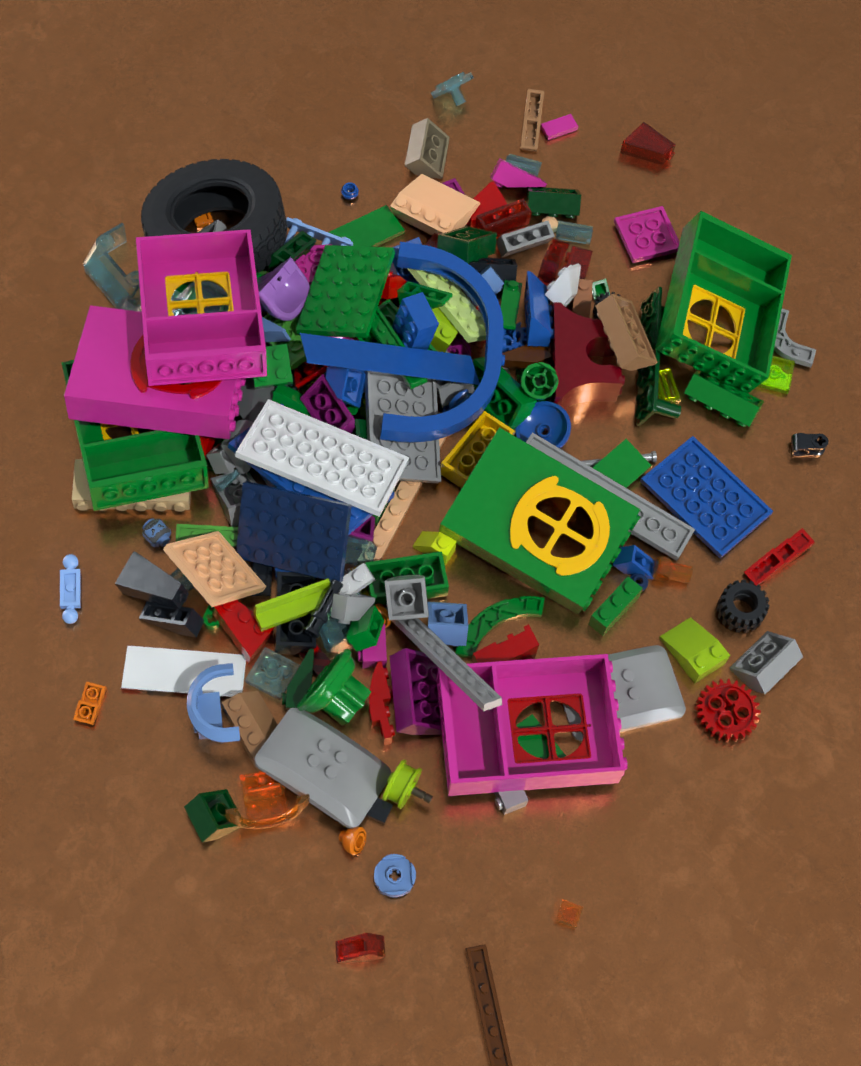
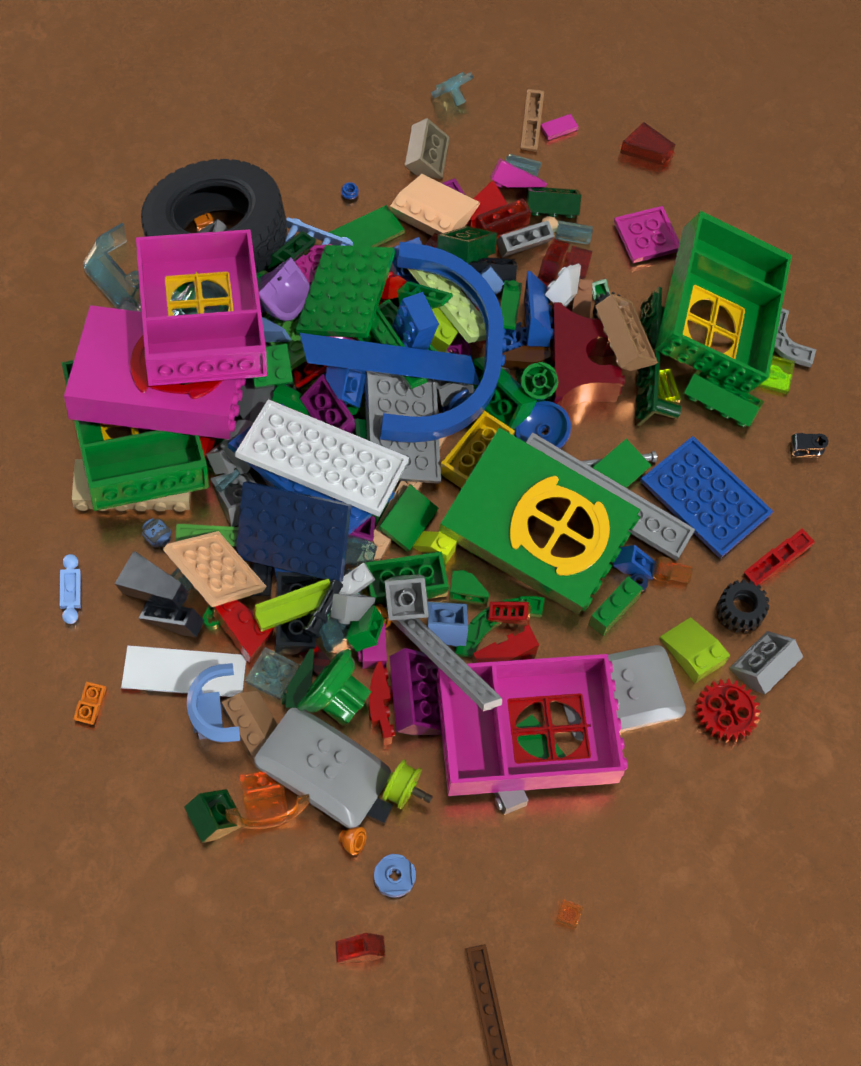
(408, 518): none -> green tile
(467, 588): none -> green slope
(517, 606): none -> red slope

